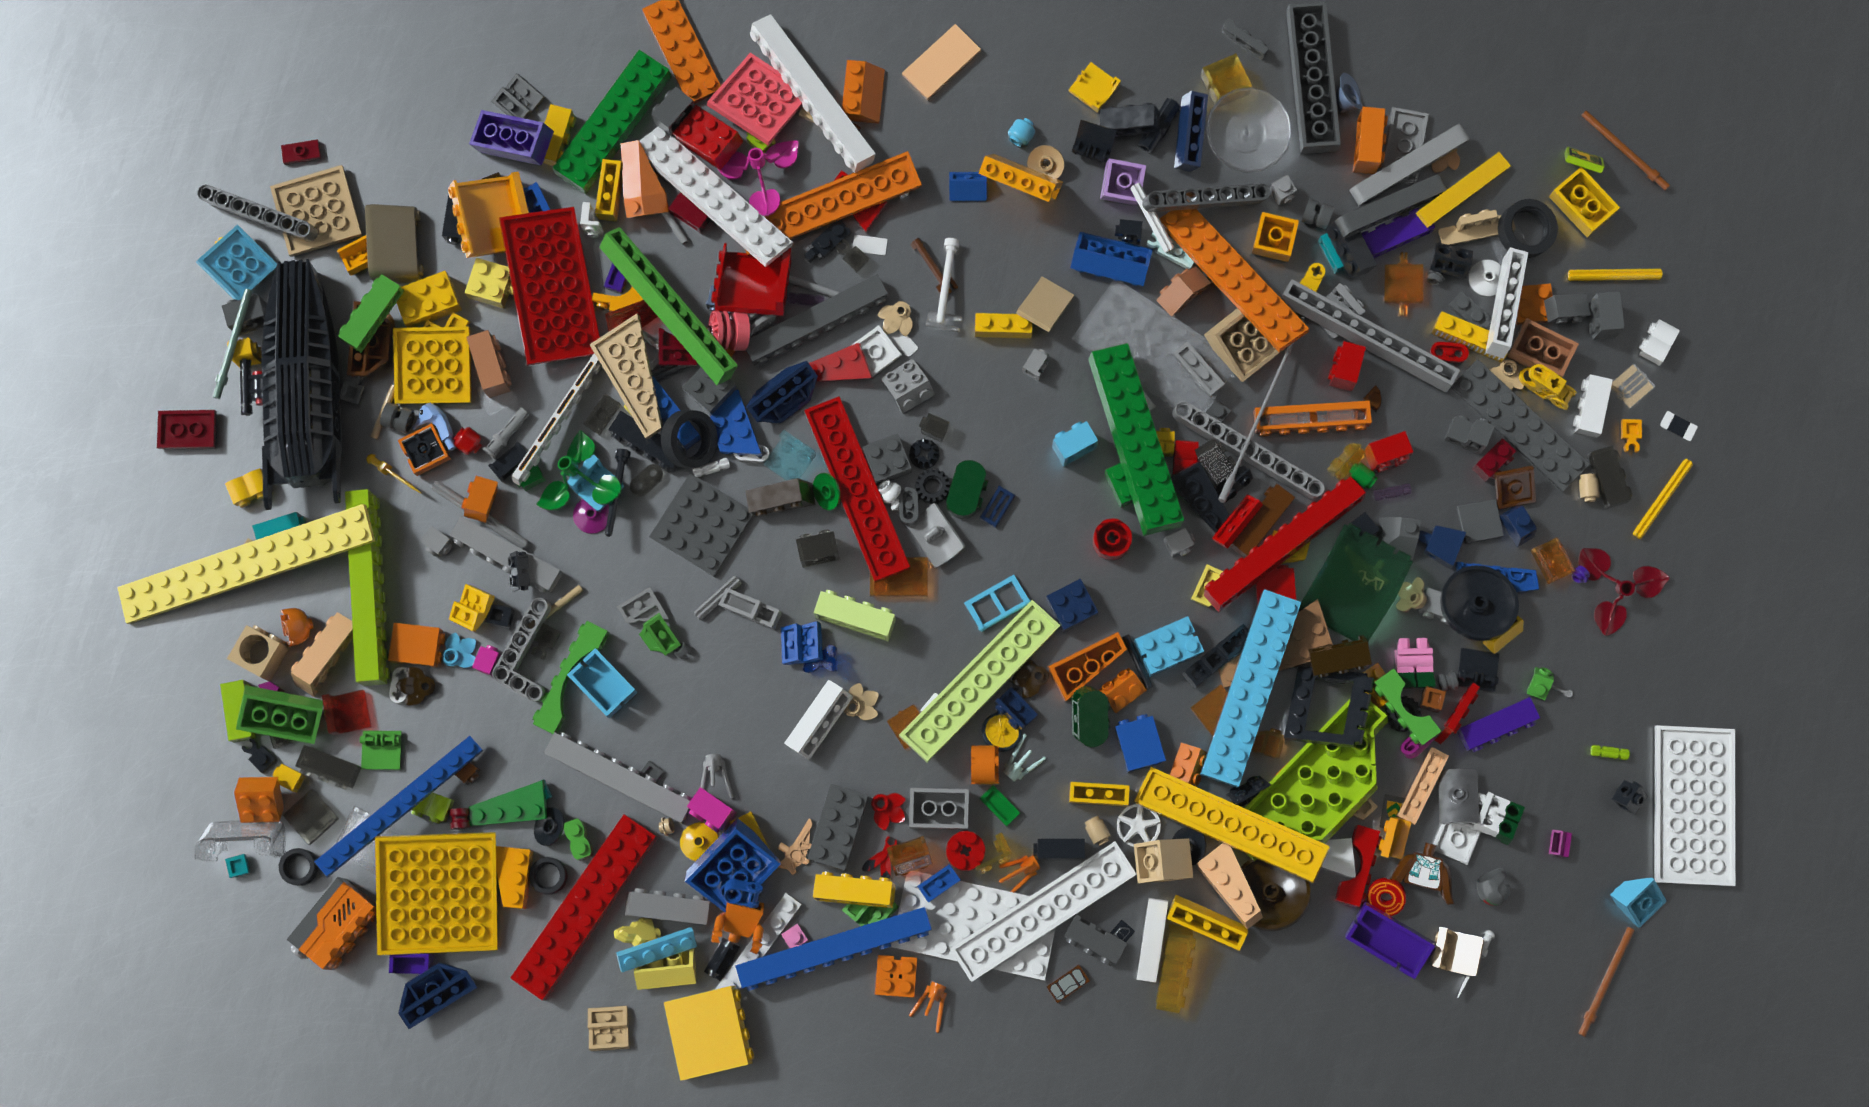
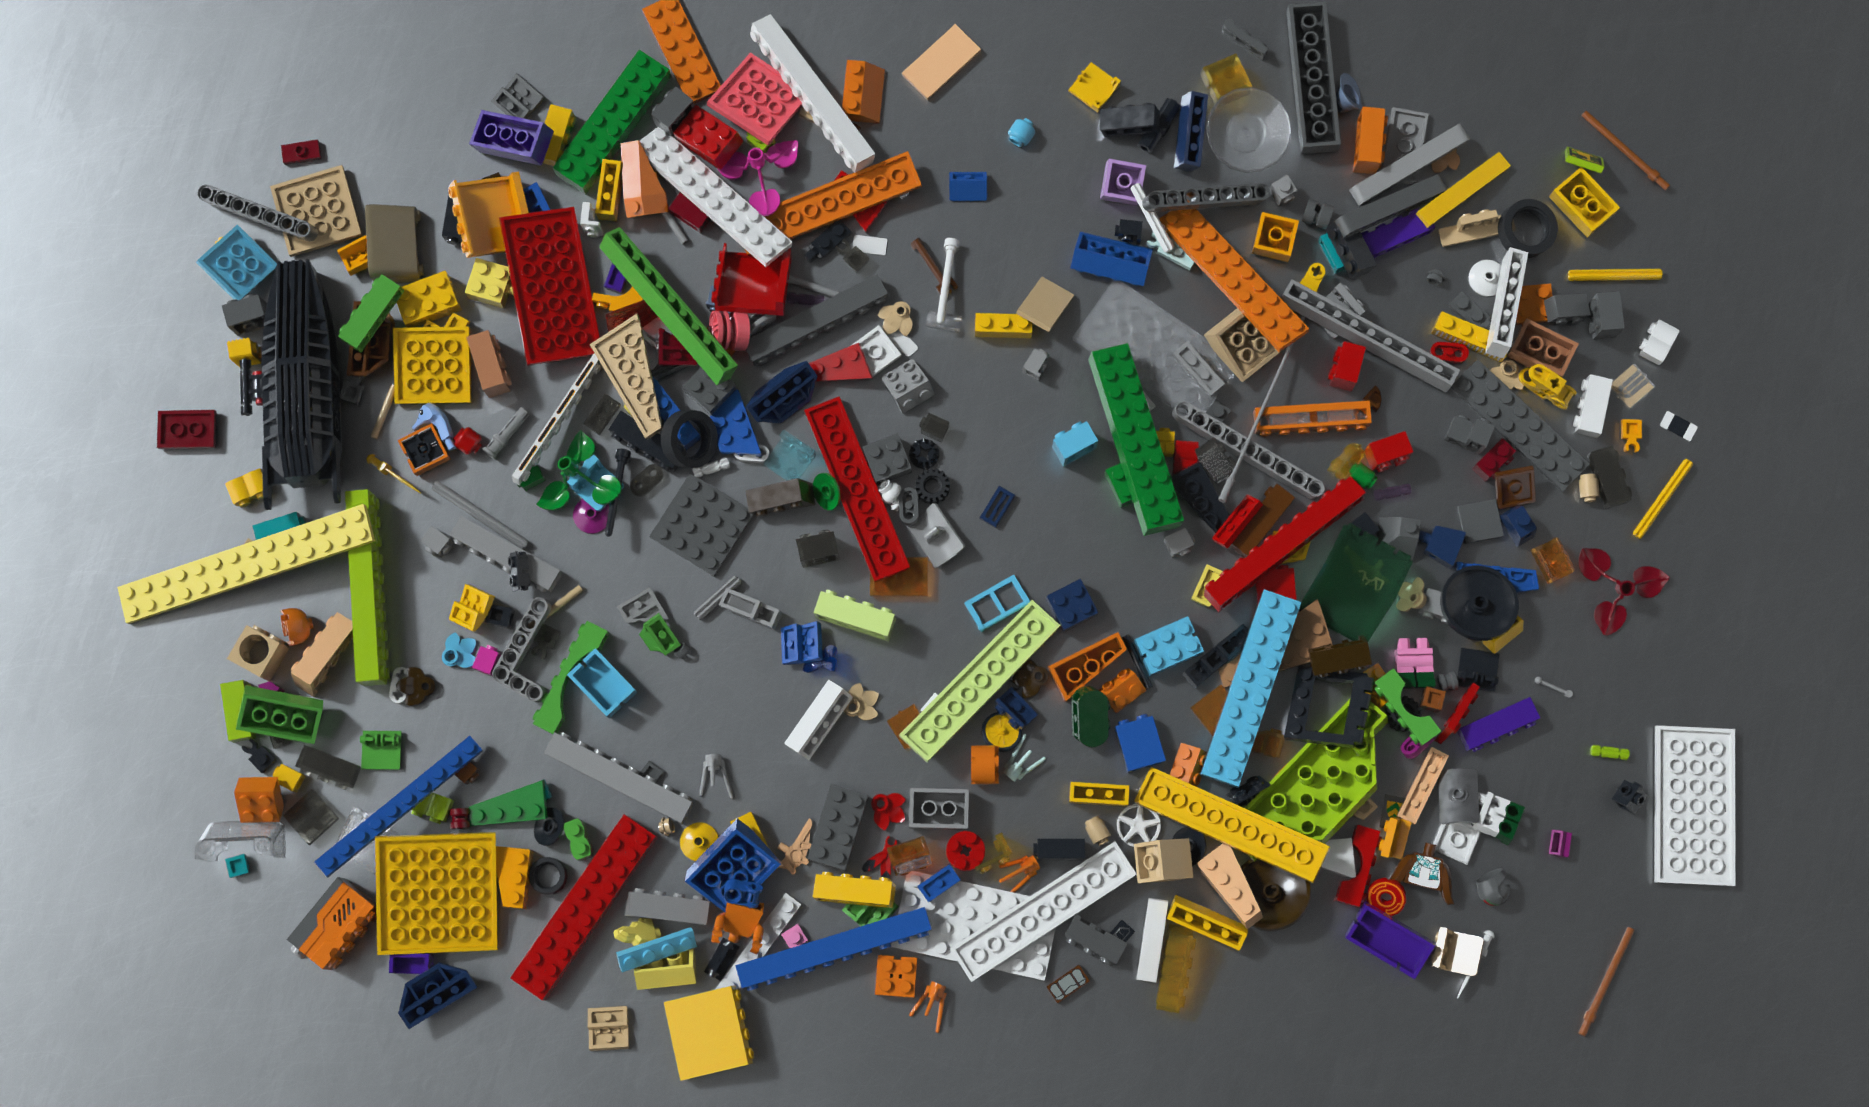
(222, 378): sand green bar -> none
(284, 862): black tyre -> none
(346, 712): clear red bracket -> none
(395, 417): dark grey wheel -> none
(416, 645): orange panel -> none
(480, 498): orange piece -> none
(508, 462): black hinge -> none
(715, 812): dark pink brick -> none
(966, 489): dark green brick -> none
(999, 805): green tile -> none
(1020, 177): light orange panel -> none
(1043, 152): tan dish -> none
(1094, 141): black hinge -> none
(1119, 531): red brick -> none
(1182, 290): nougat brick -> none
(1242, 479): black hinge -> none
(1403, 283): clear orange plate -> none
(1451, 260): black brick -> none
(1540, 683): bright green bracket -> none
(1580, 575): dark purple plate -> none
(1639, 899): medium azure slope -> none

